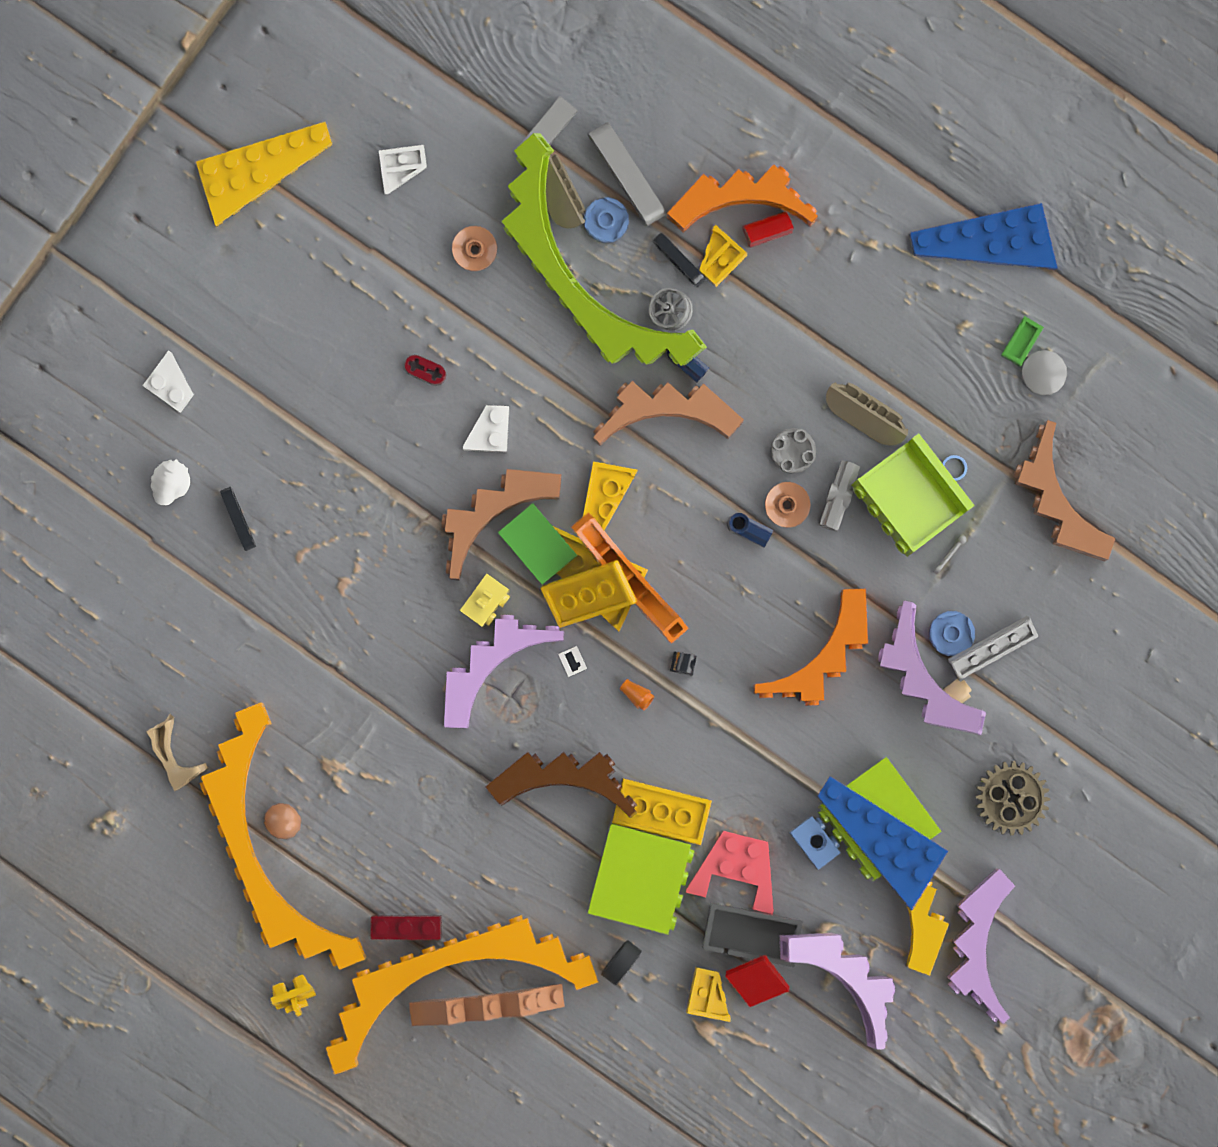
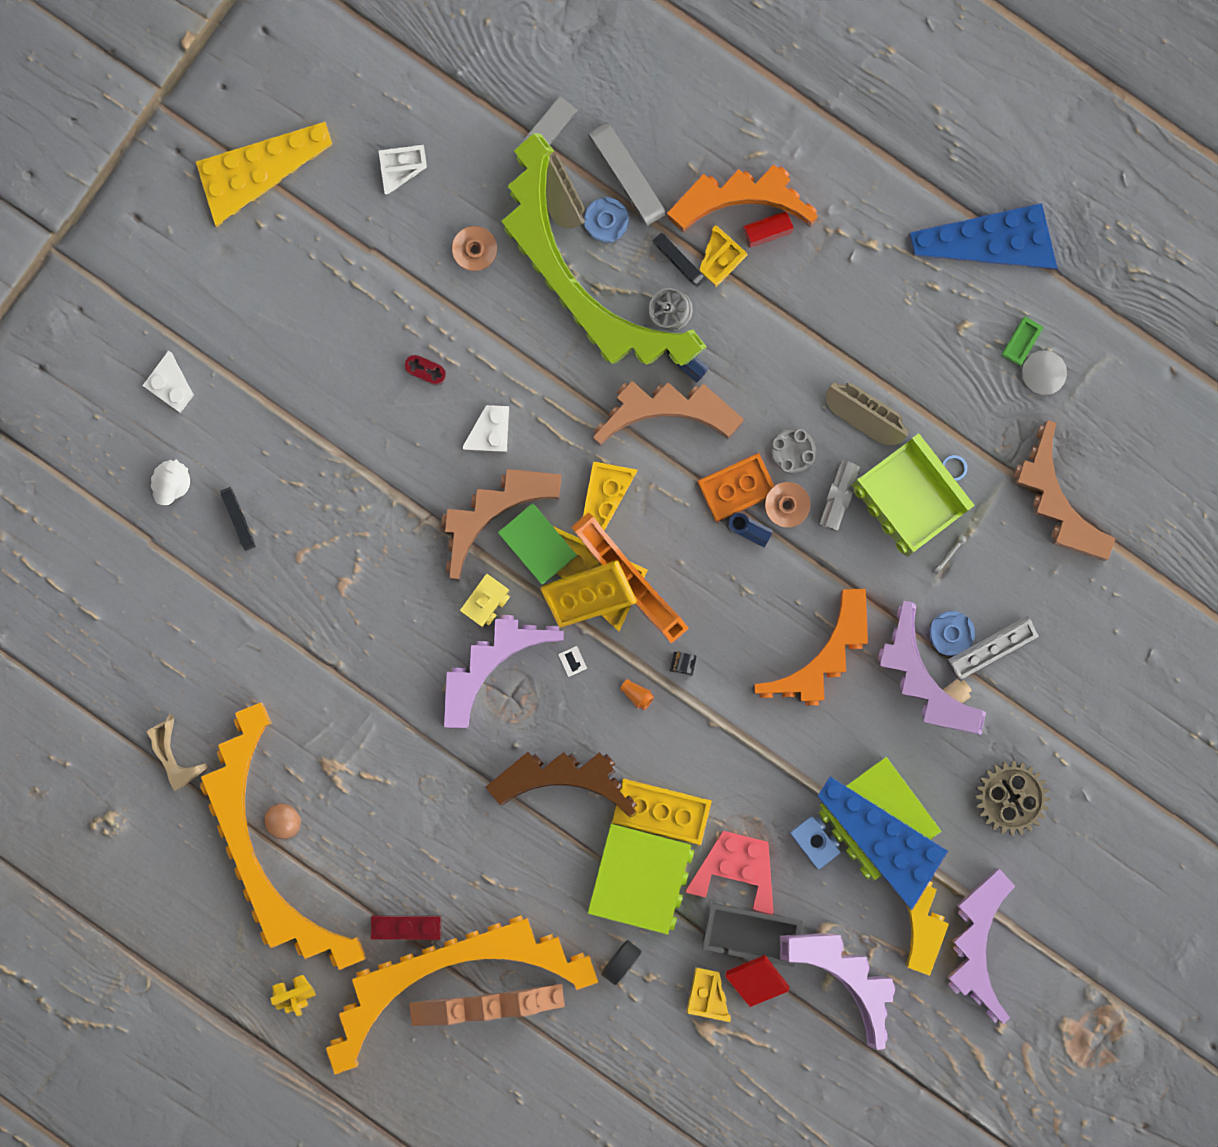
(736, 487): none -> orange tile

